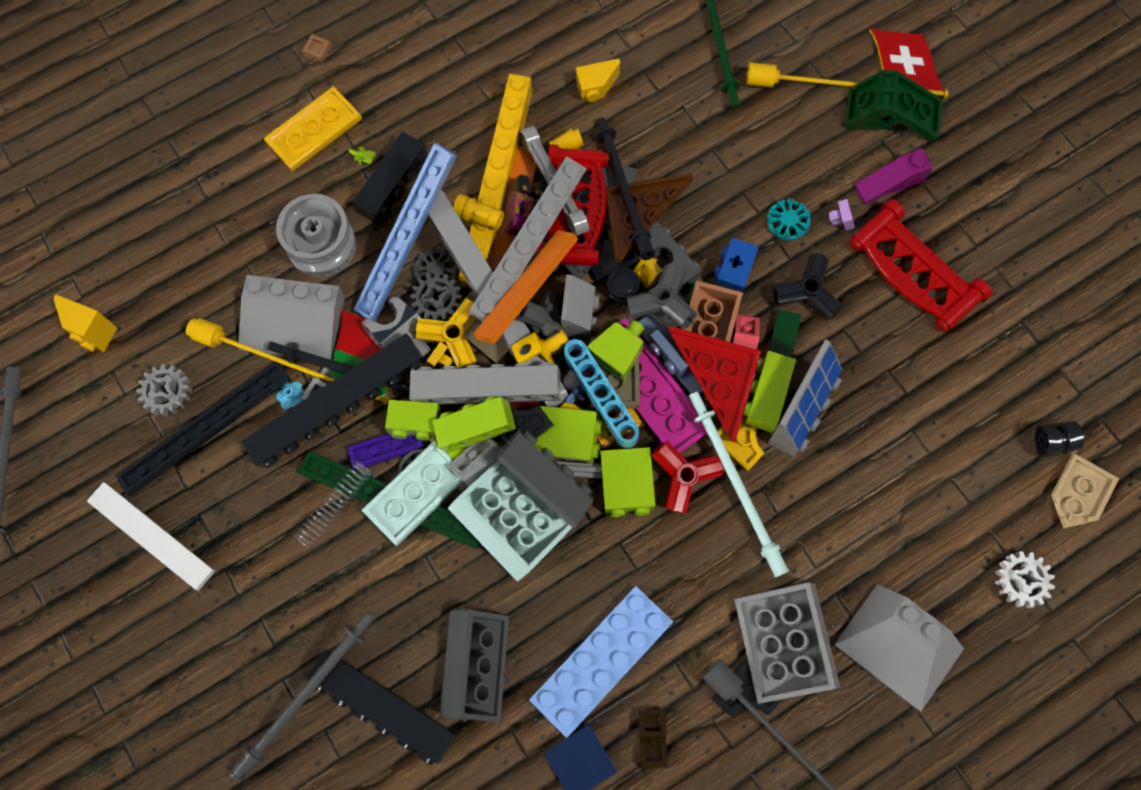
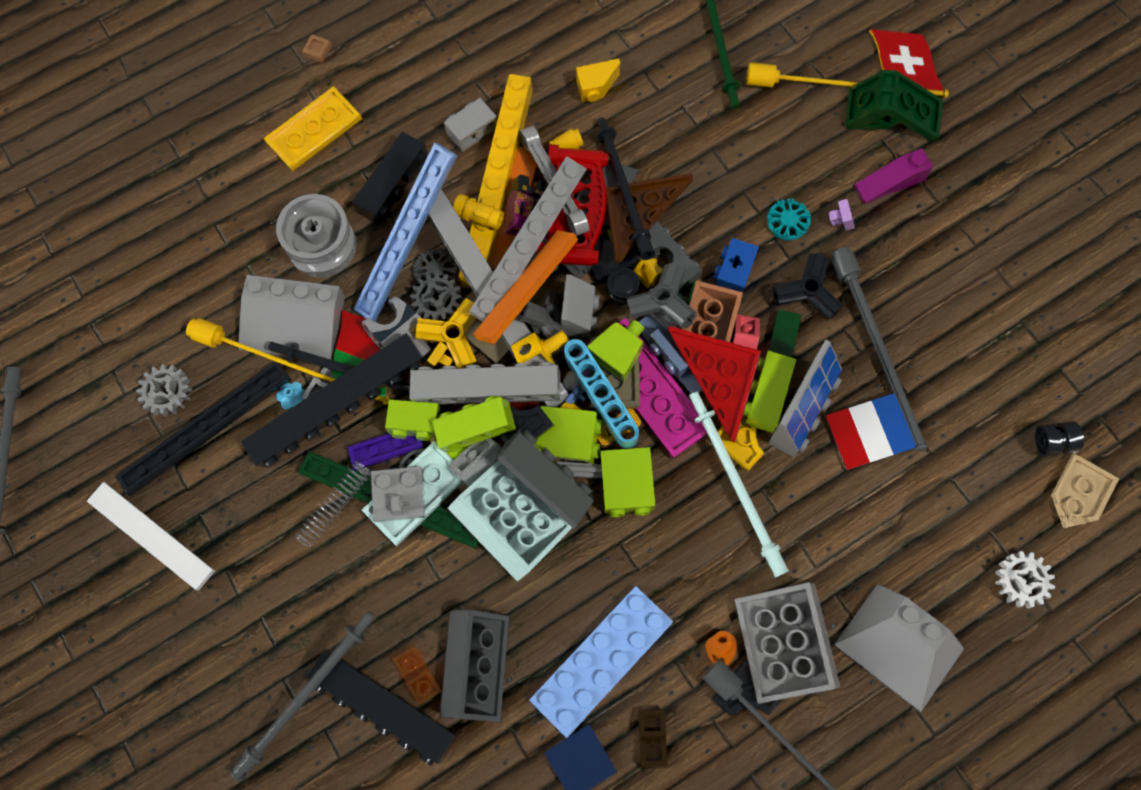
(84, 324): yellow slope -> none
(363, 155): lime plant -> none
(397, 494): none -> light grey hinge
(417, 674): none -> clear orange slope
(470, 124): none -> light grey brick
(698, 471): red piece -> none
(722, 647): none -> orange piece
(881, 425): none -> flag
(960, 295): red piece -> none

